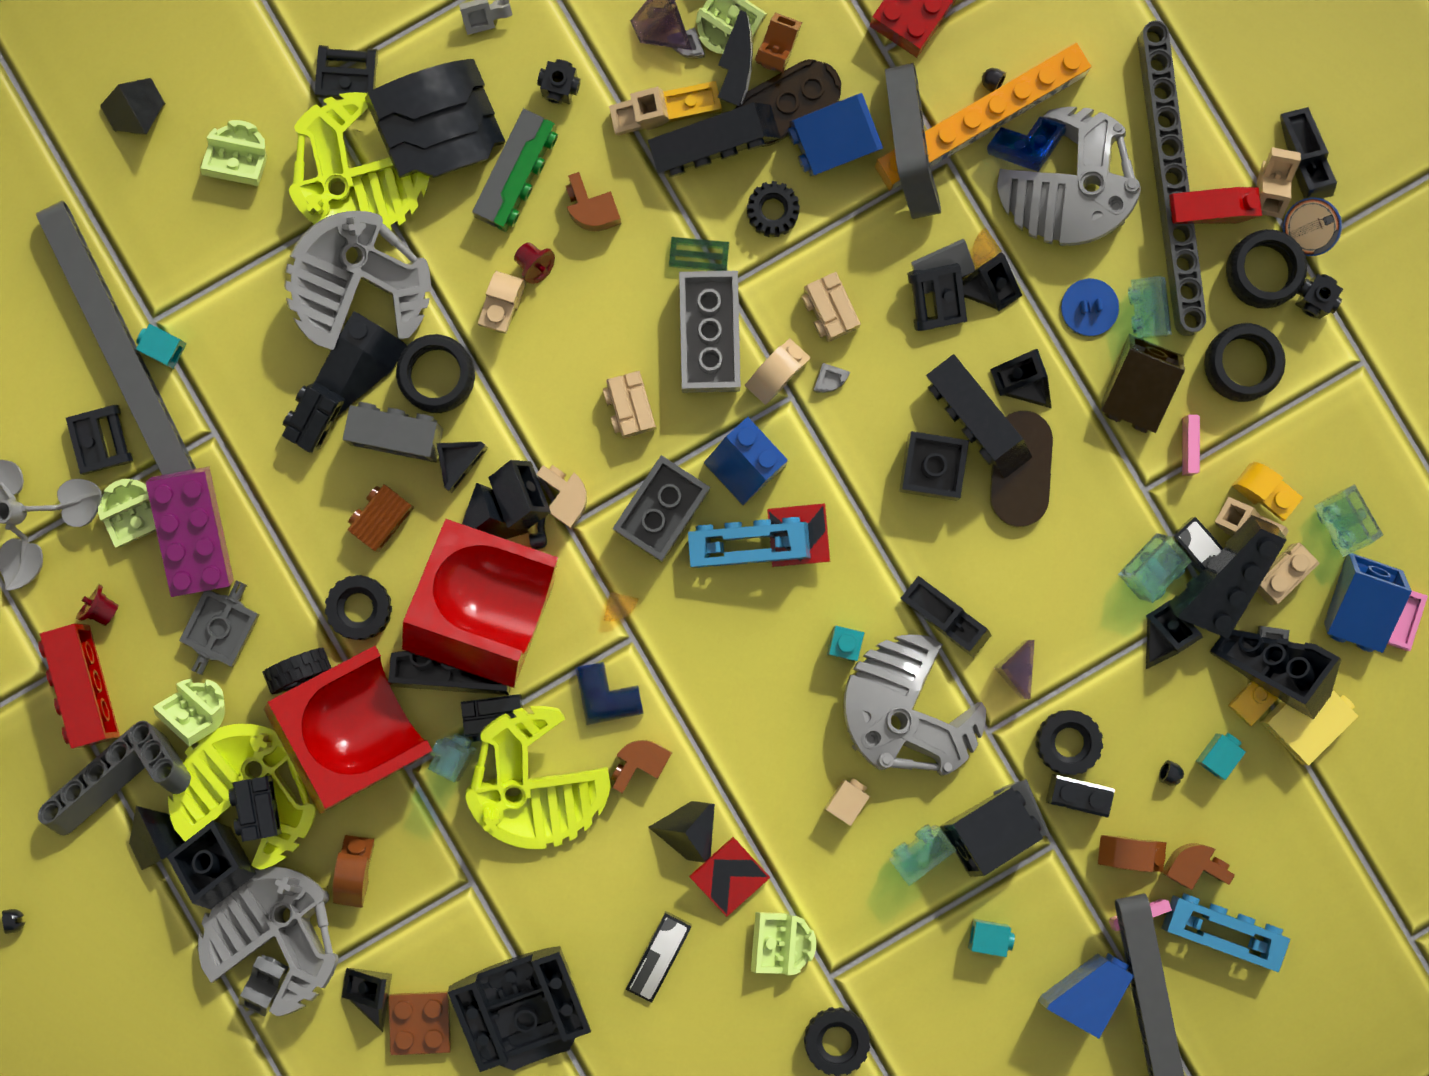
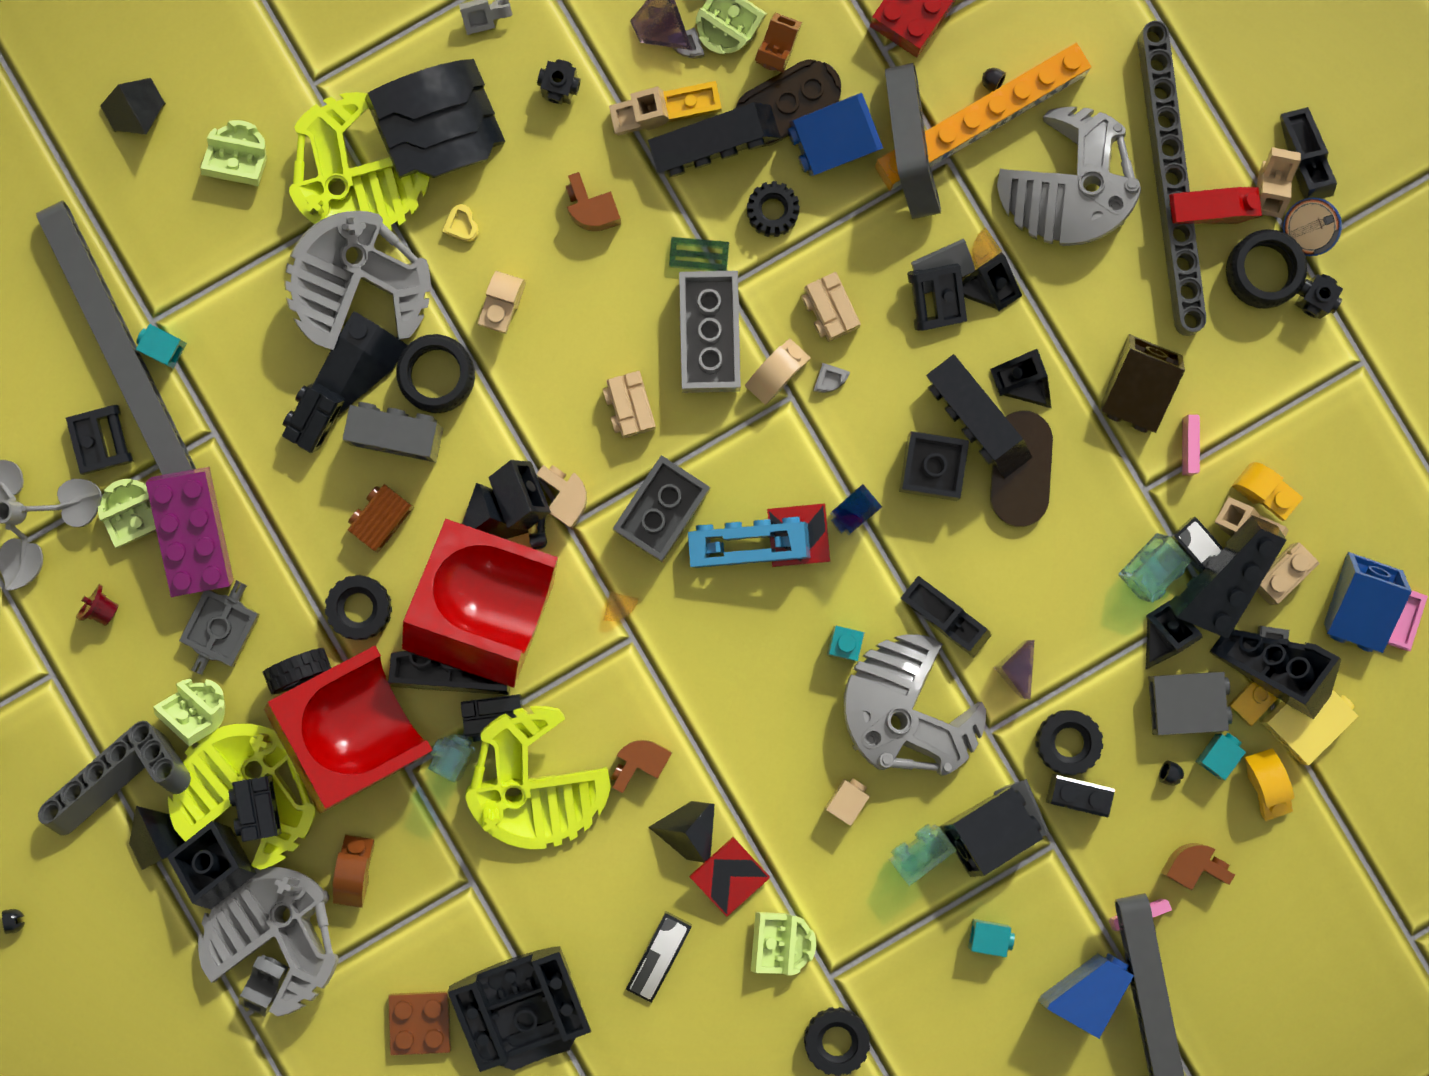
(78, 685): red brick -> none
(339, 80): black plate -> none
(368, 993): black slope -> none
(457, 461): black slope -> none
(461, 224): none -> light yellow tile
(514, 170): piece -> none
(534, 262): dark red piece -> none
(600, 702): clear blue brick -> none
(738, 61): black slope -> none
(745, 461): blue slope -> none
(855, 510): none -> clear blue slope
(1030, 149): clear blue brick -> none
(1090, 307): blue piece -> none
(1132, 853): dark orange brick -> none
(1150, 307): clear light blue brick -> none
(1189, 703): none -> dark grey brick
(1268, 344): black tyre -> none
(1270, 783): none -> yellow brick
(1272, 947): dark azure brick -> none
(1348, 520): clear light blue brick -> none

